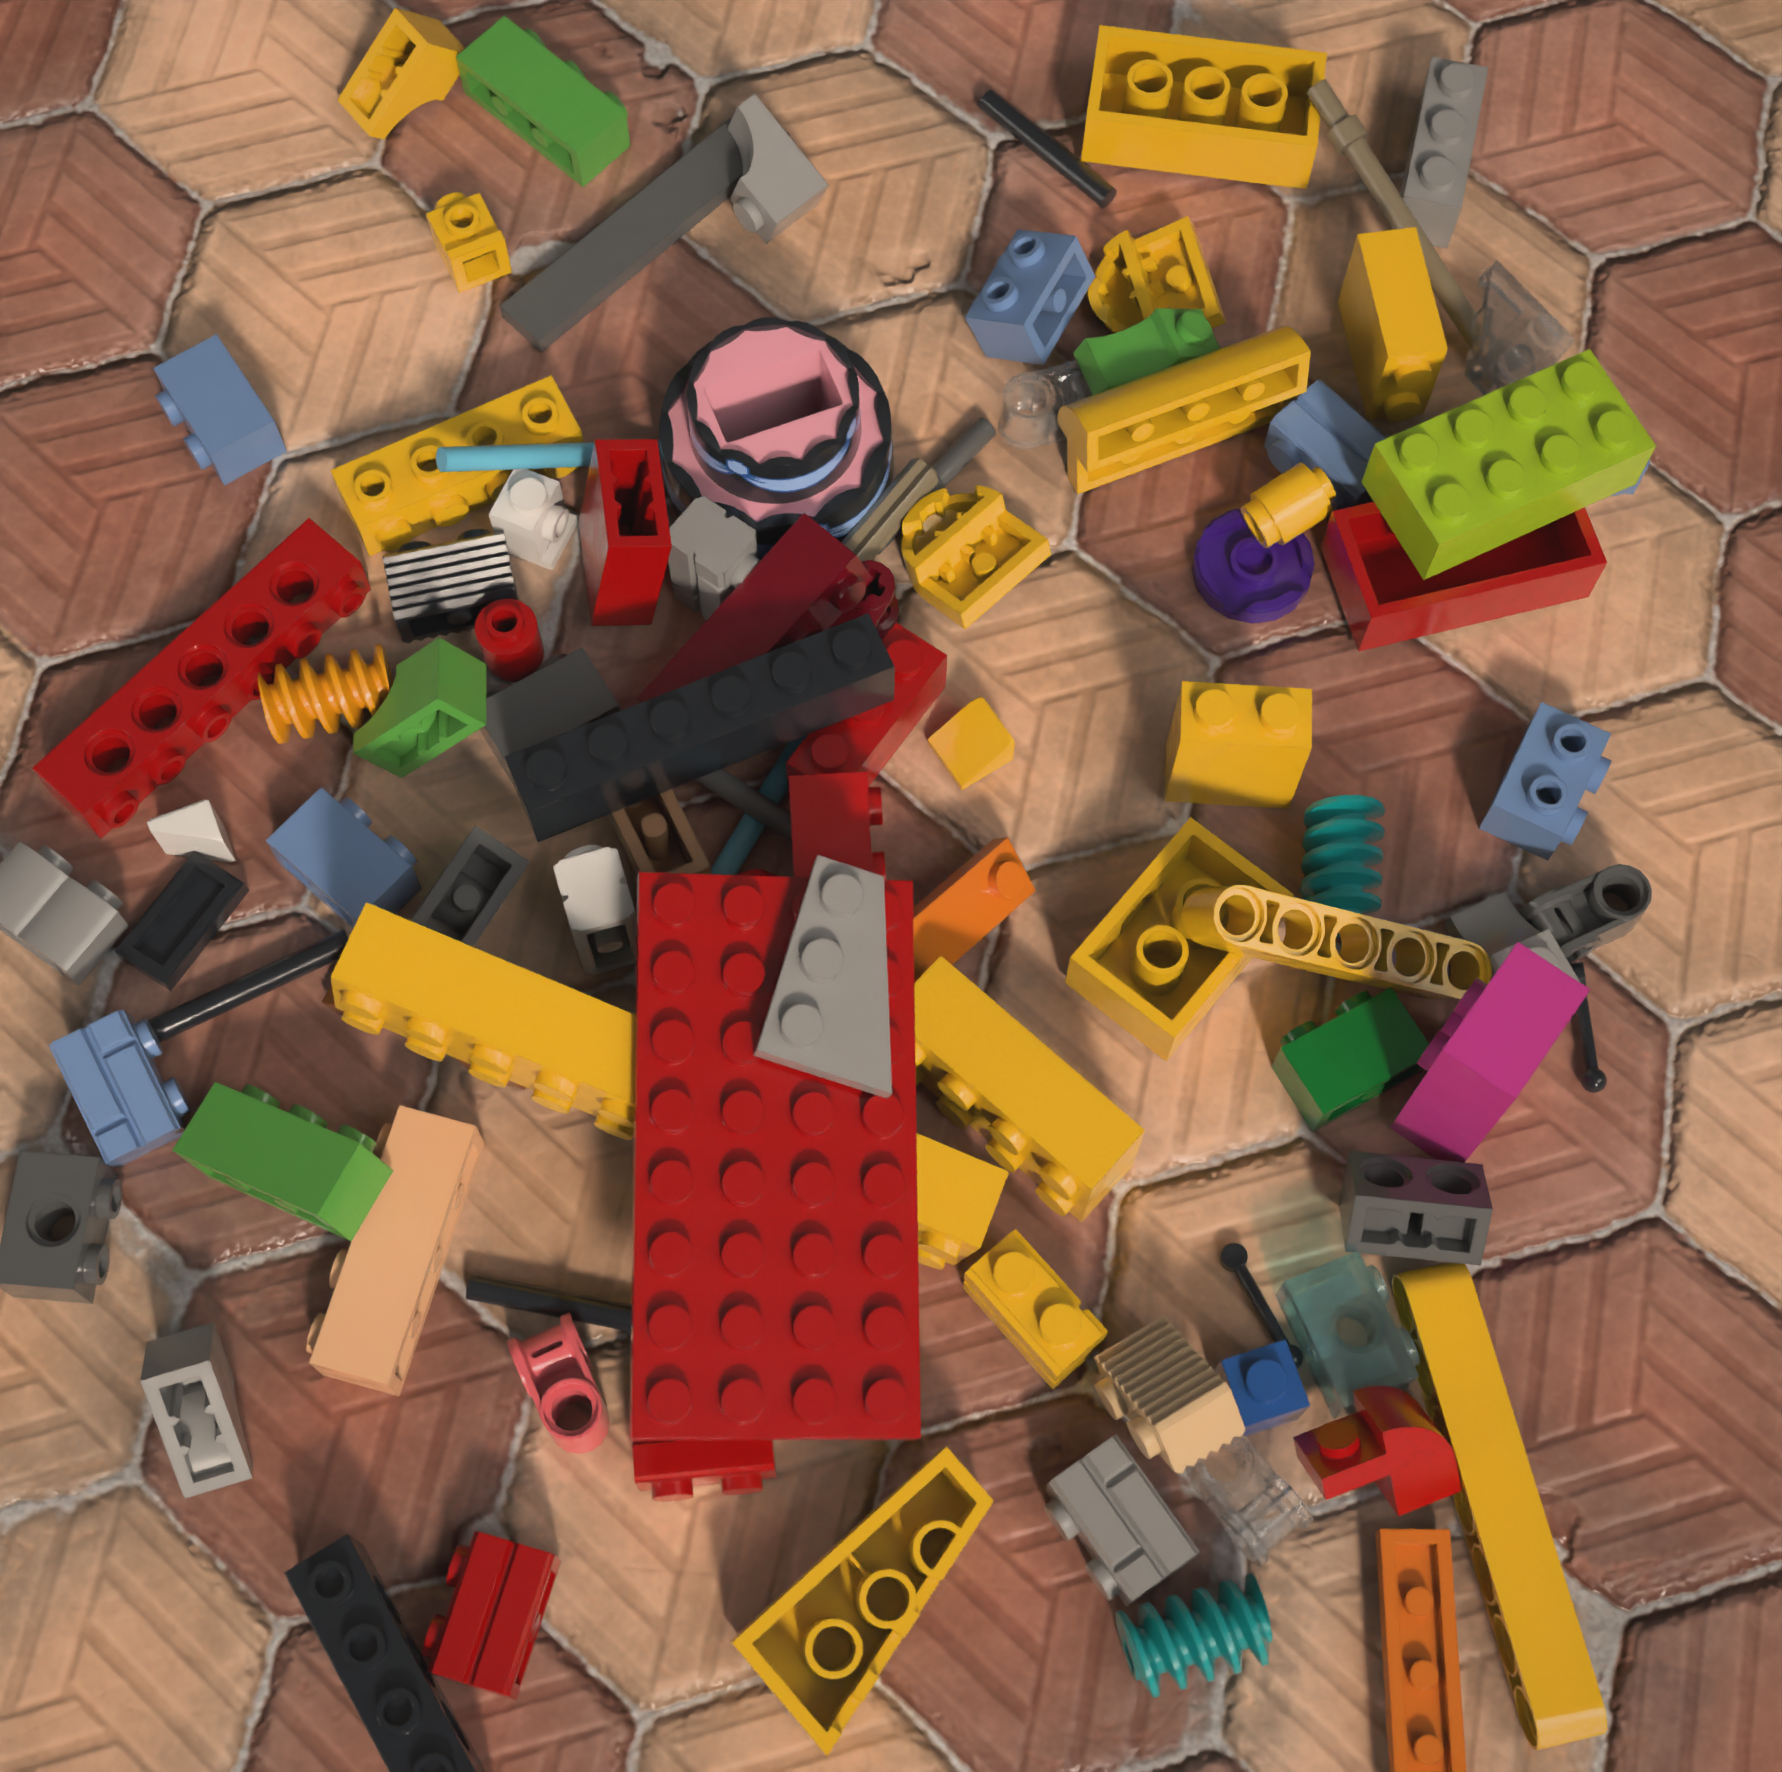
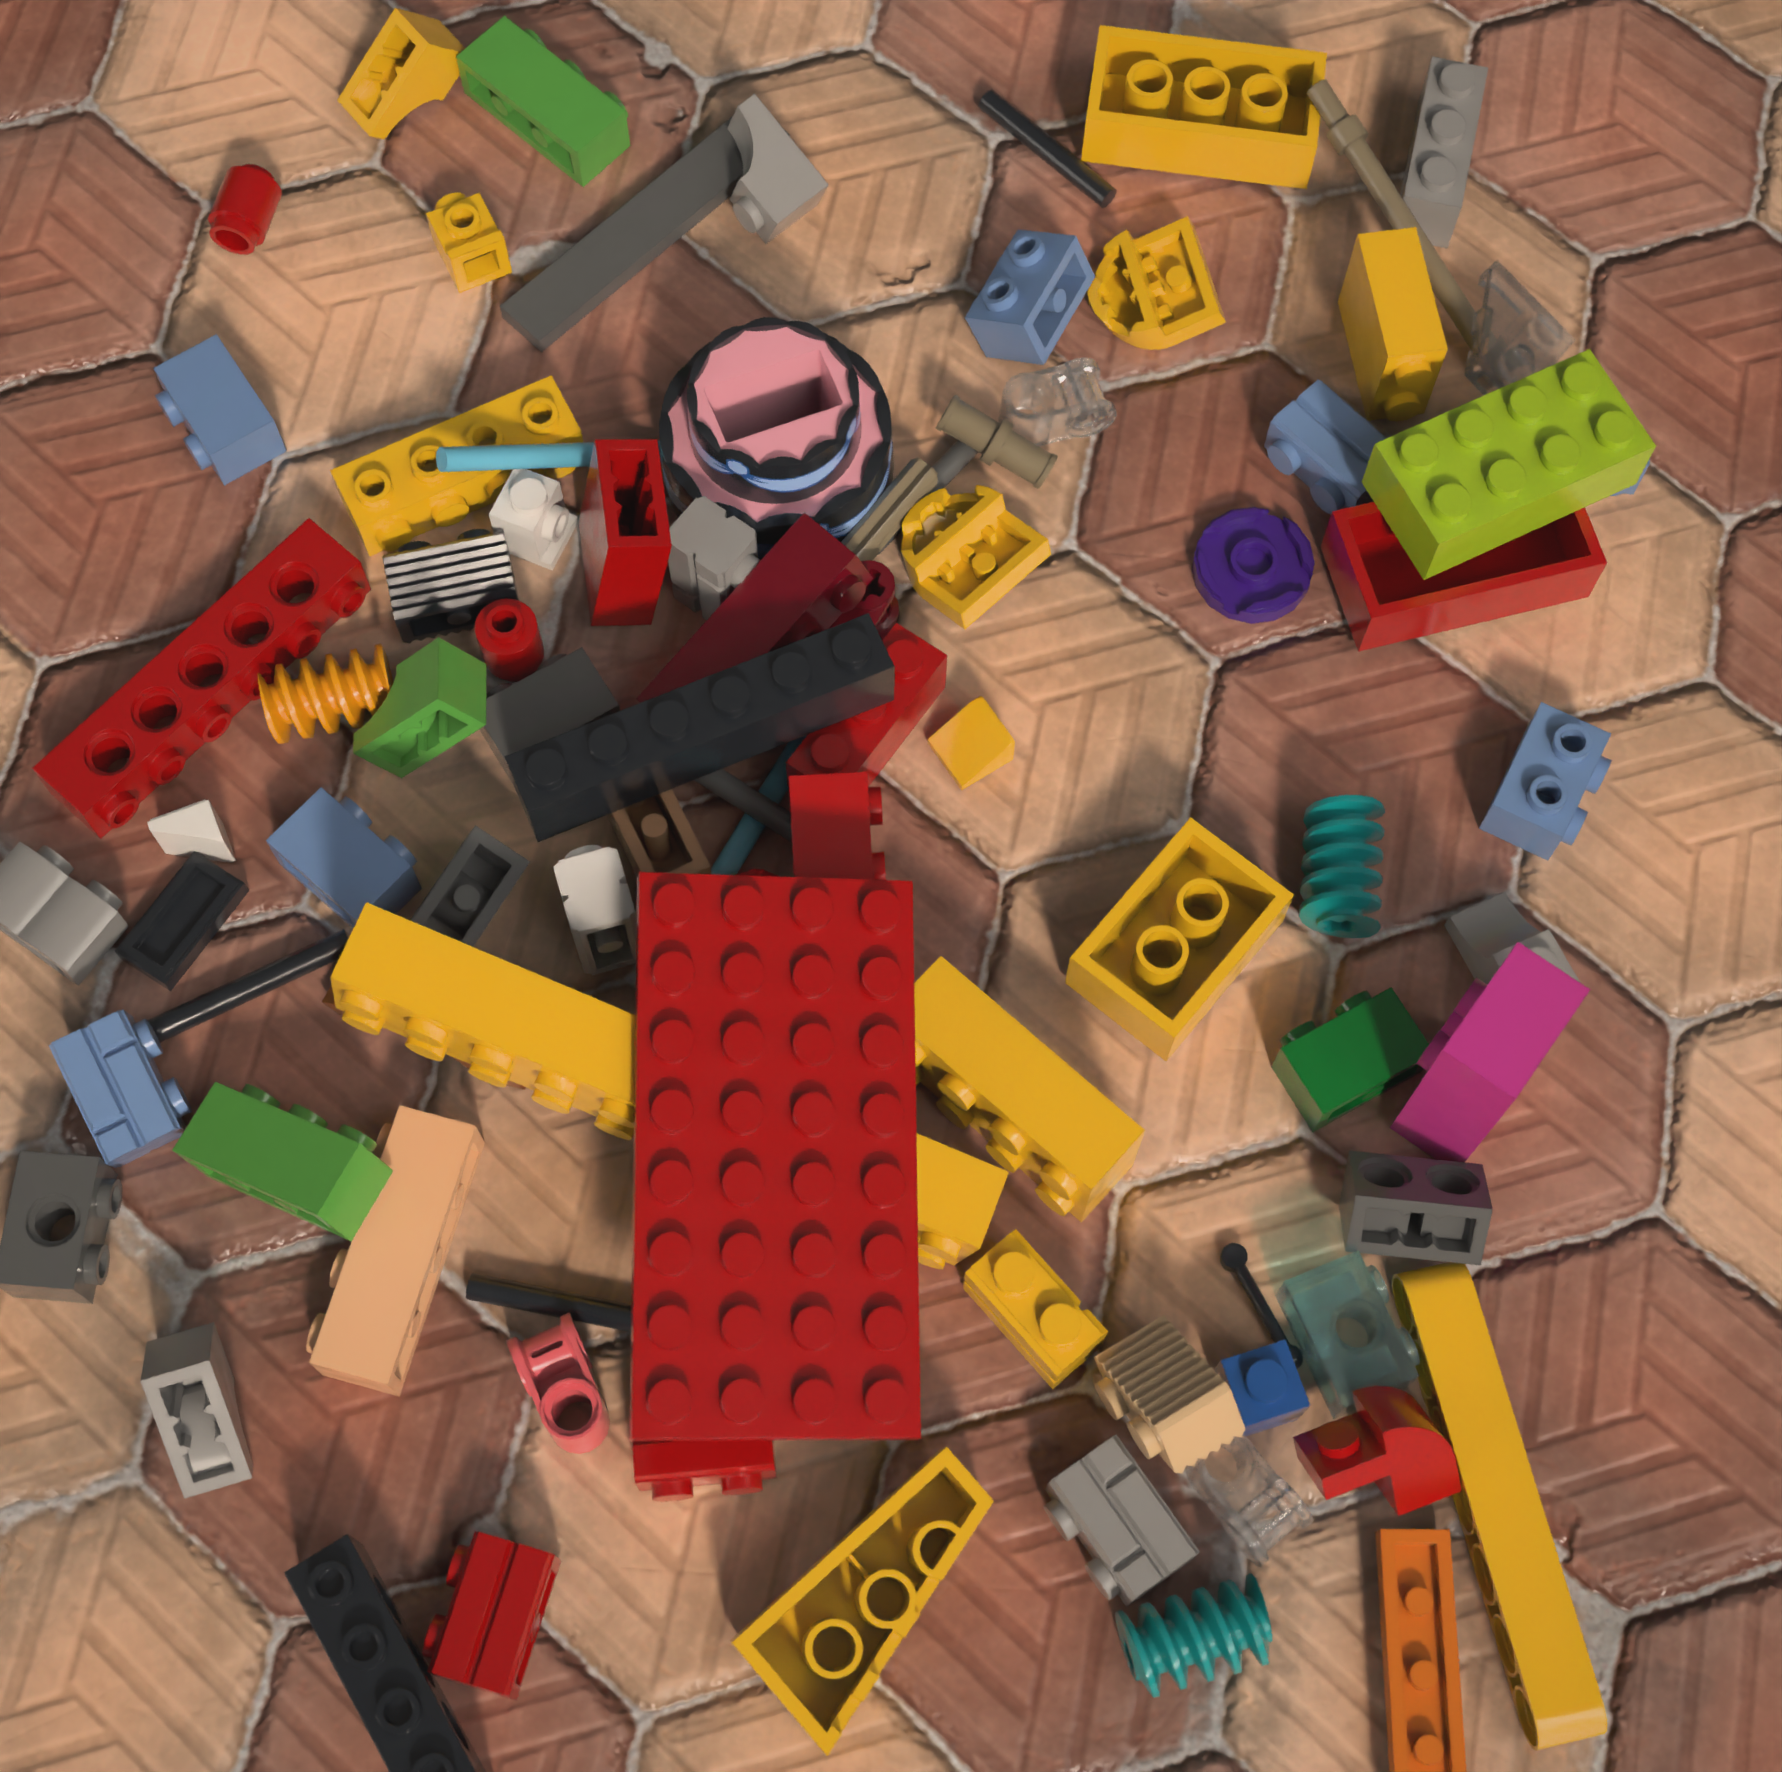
(244, 208): none -> red brick
(834, 983): light grey wing -> none
(969, 904): orange plate -> none
(996, 442): none -> dark tan pin
(1150, 346): bright green arch -> none
(1183, 407): yellow brick -> none
(1237, 744): yellow brick -> none
(1289, 505): yellow brick -> none
(1312, 936): yellow beam -> none
(1580, 915): dark grey piece -> none
(1592, 1078): black hinge -> none

